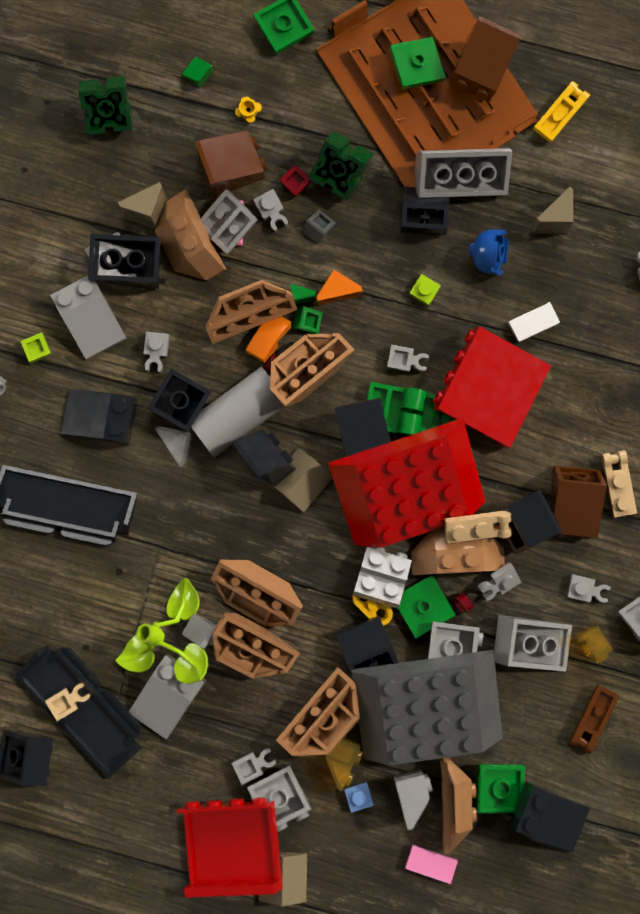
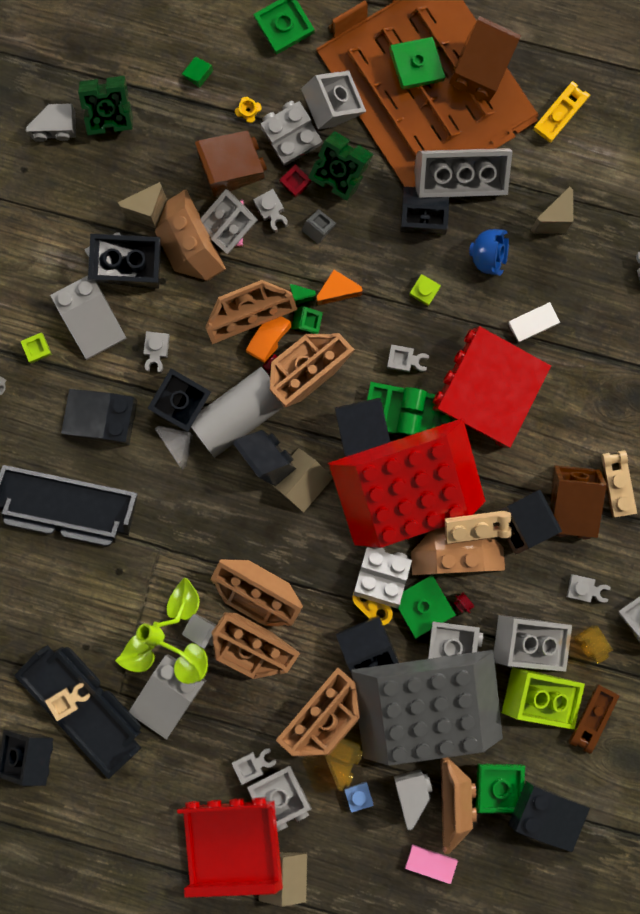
(54, 122): none -> light grey slope
(290, 132): none -> light grey plate
(332, 99): none -> light grey slope
(502, 581): light grey plate -> none
(542, 698): none -> lime slope

